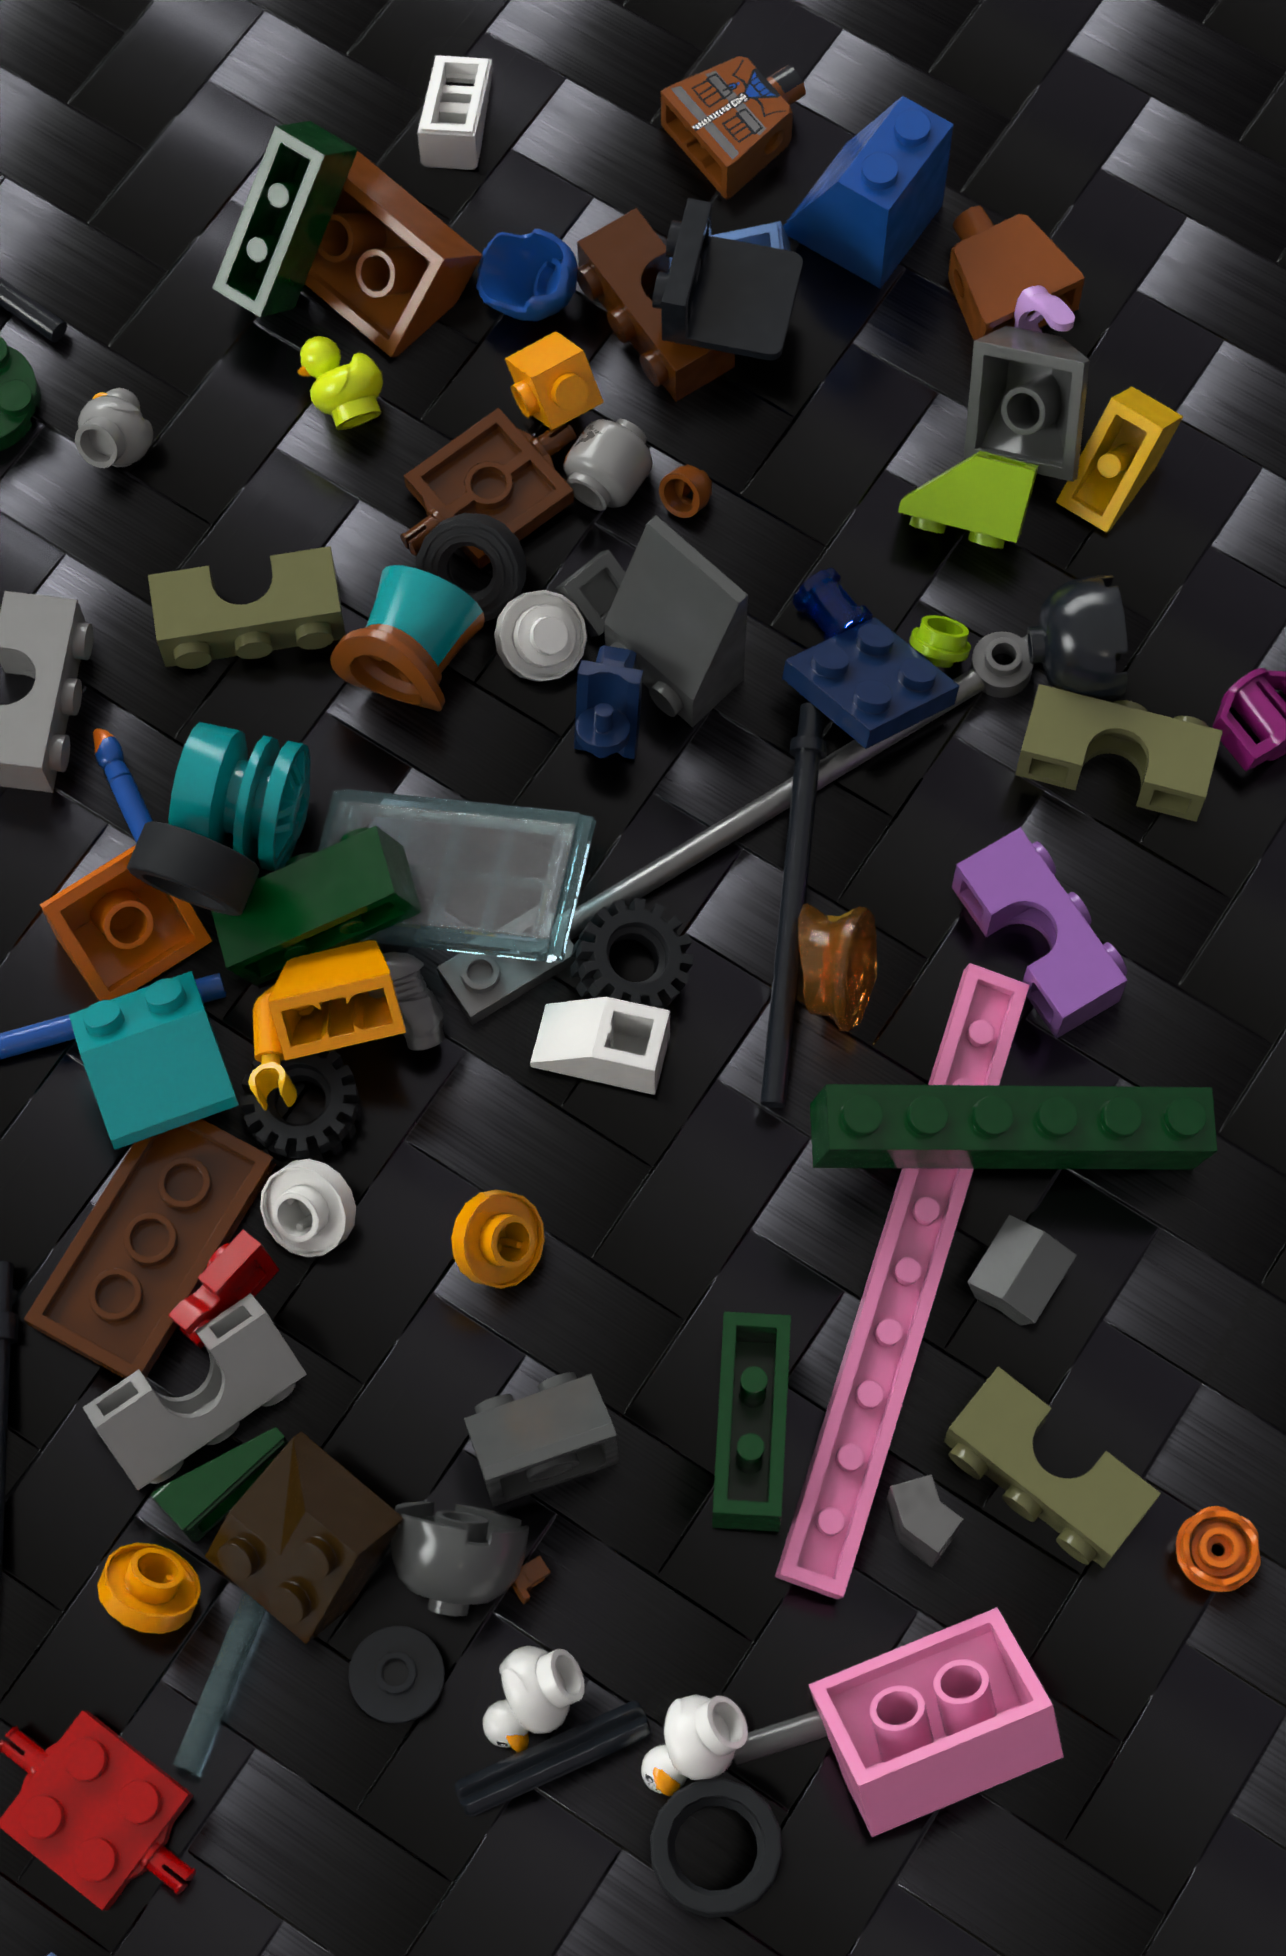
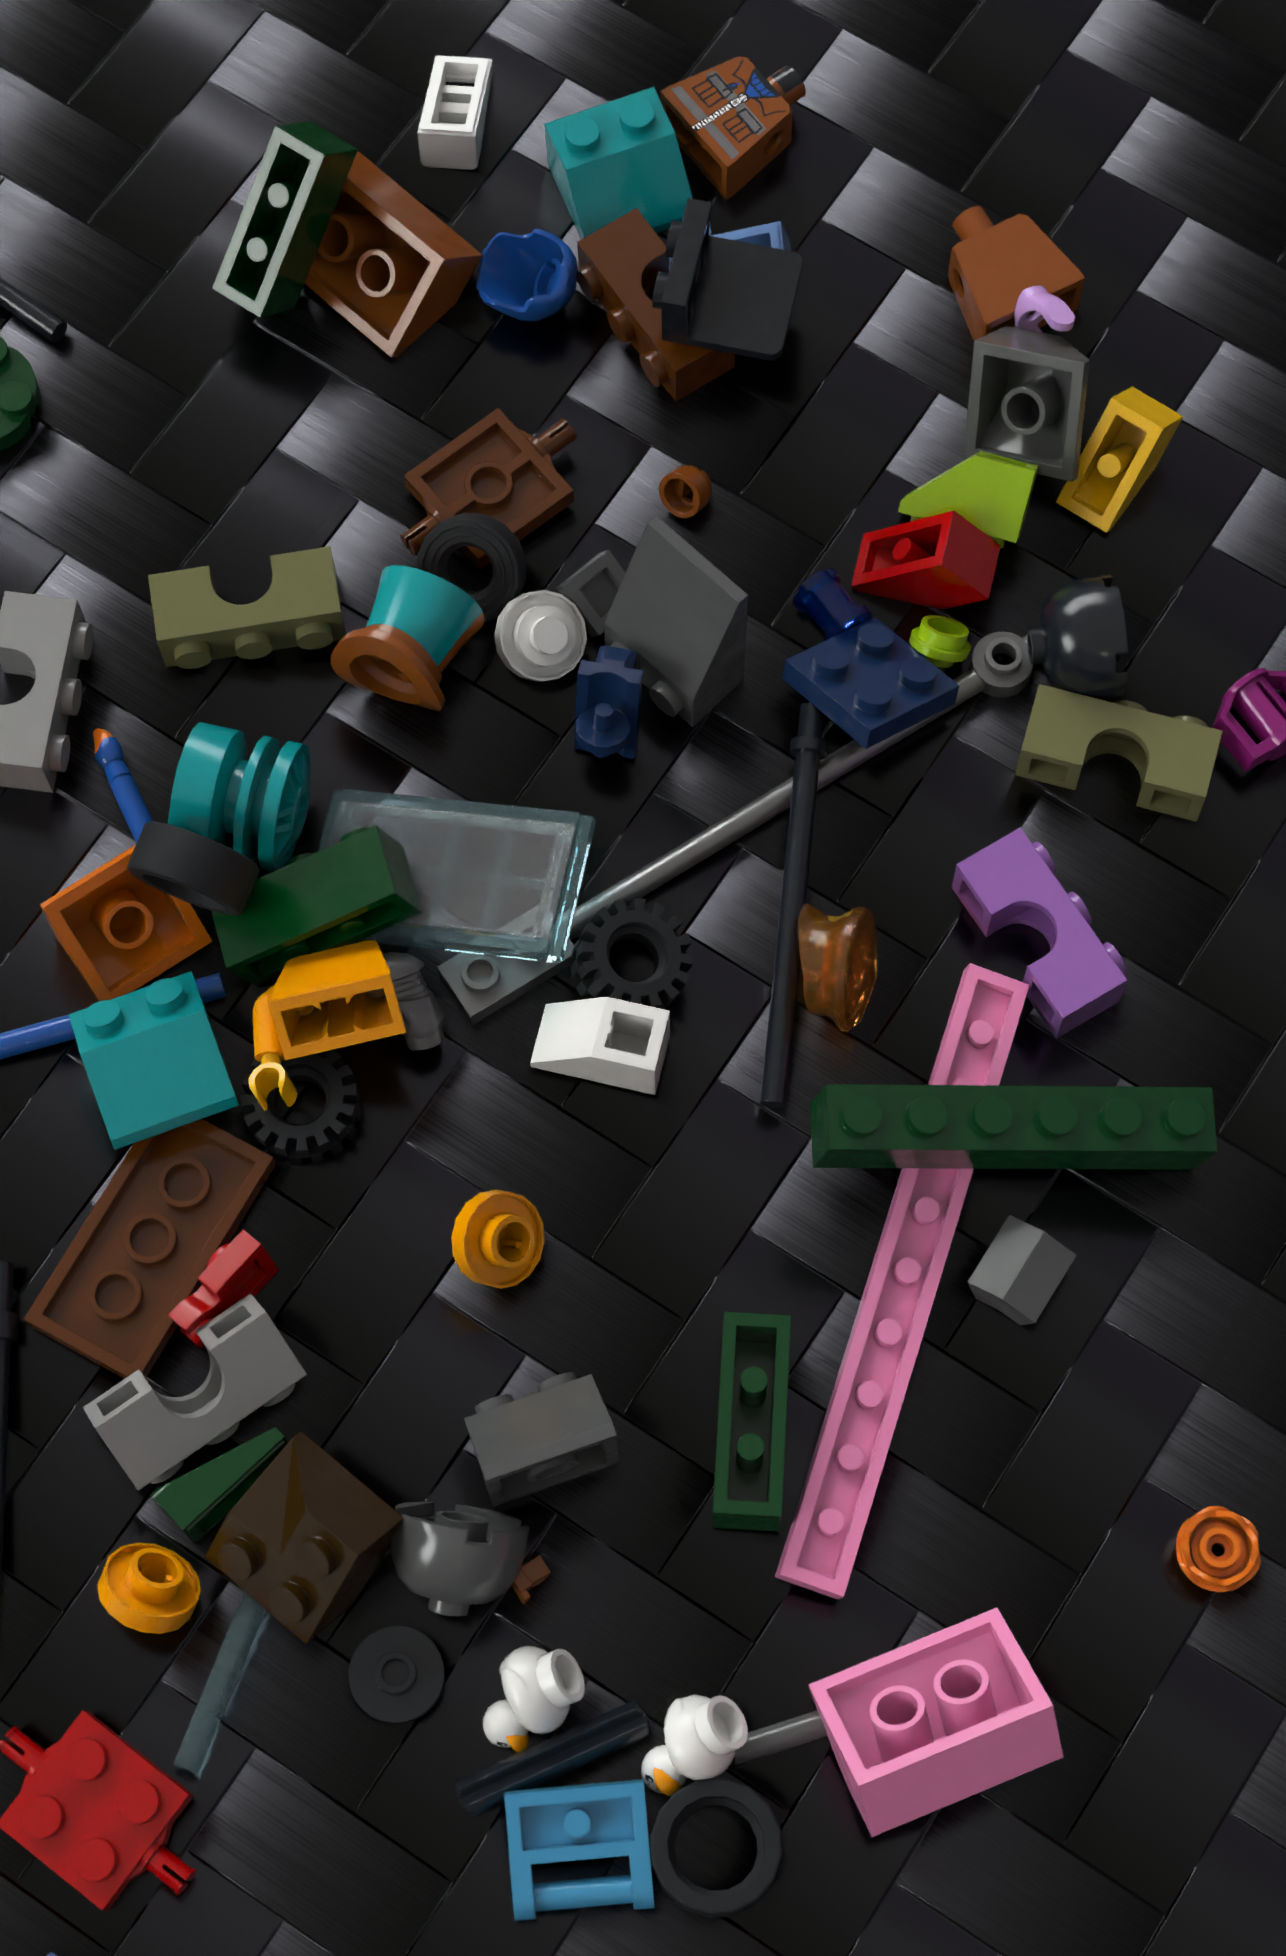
(113, 430): light grey animal -> none
(308, 1207): white plate -> none
(341, 391): neon yellow animal -> none
(553, 381): light orange brick -> none
(573, 1826): none -> dark azure plate
(608, 463): light grey head -> none
(618, 161): none -> teal slope
(878, 192): blue slope -> none
(921, 1519): flat silver piece -> none
(928, 562): none -> red slope
(1087, 1511): olive arch -> none

